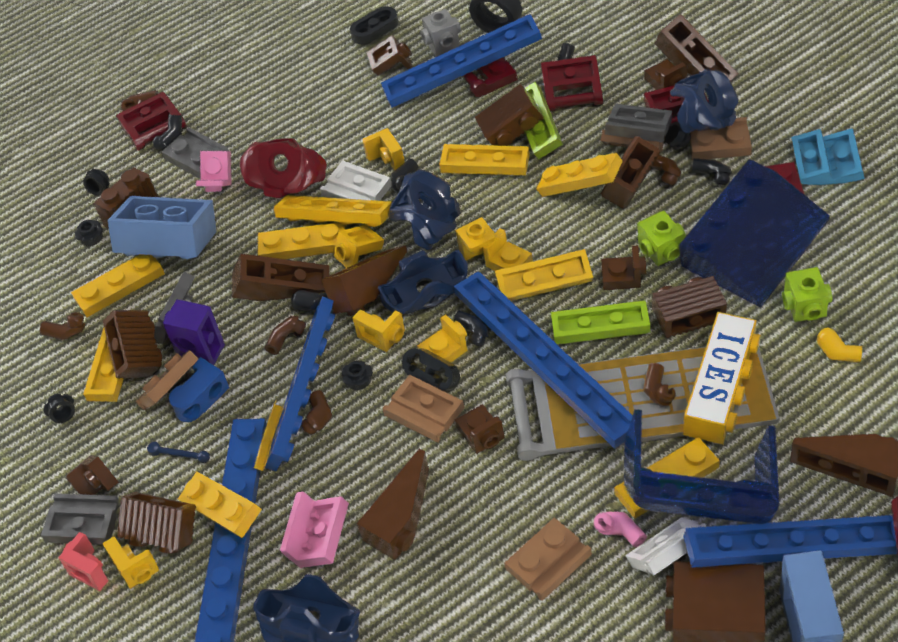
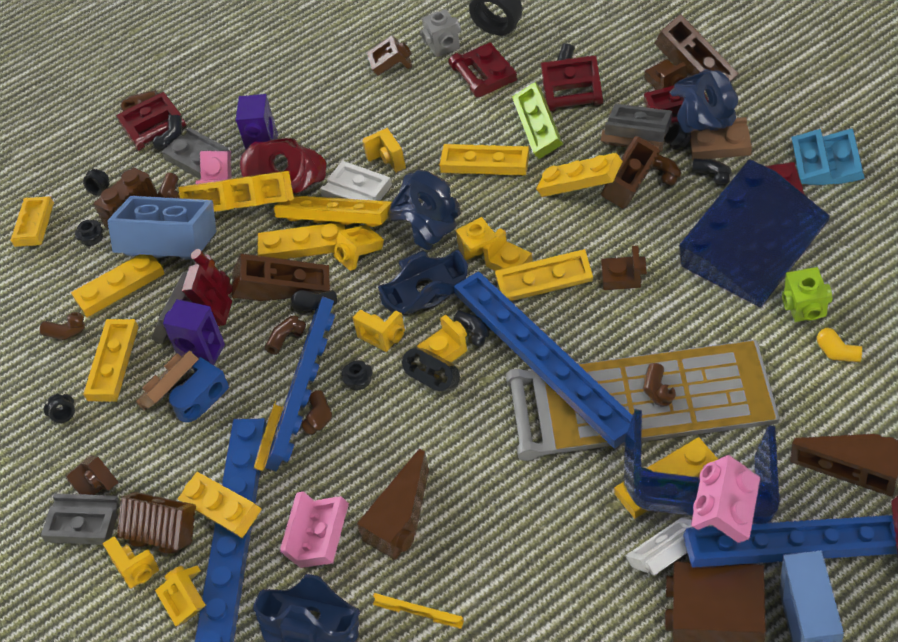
(32, 221): none -> yellow plate
(81, 564): coral bracket -> none
(132, 343): reddish brown brick -> none
(154, 449): dark blue hinge -> none
(168, 186): none -> reddish brown arm
(180, 594): none -> yellow bracket
(208, 286): none -> dark red plate
(242, 191): none -> yellow slope
(255, 119): none -> dark purple brick
(360, 282): reddish brown slope -> none
(374, 25): black plate -> none
(397, 176): black arm -> none
(423, 408): medium nougat plate -> none
(437, 616): none -> yellow piece
(461, 60): blue plate -> none
(480, 429): reddish brown bracket -> none
(509, 117): reddish brown brick -> none
(548, 559): medium nougat plate -> none
(600, 322): lime plate -> none
(619, 524): bright pink arm -> none
(660, 238): lime brick -> none
(688, 305): reddish brown brick -> none
(720, 378): brick -> none
(726, 498): none -> bright pink bracket

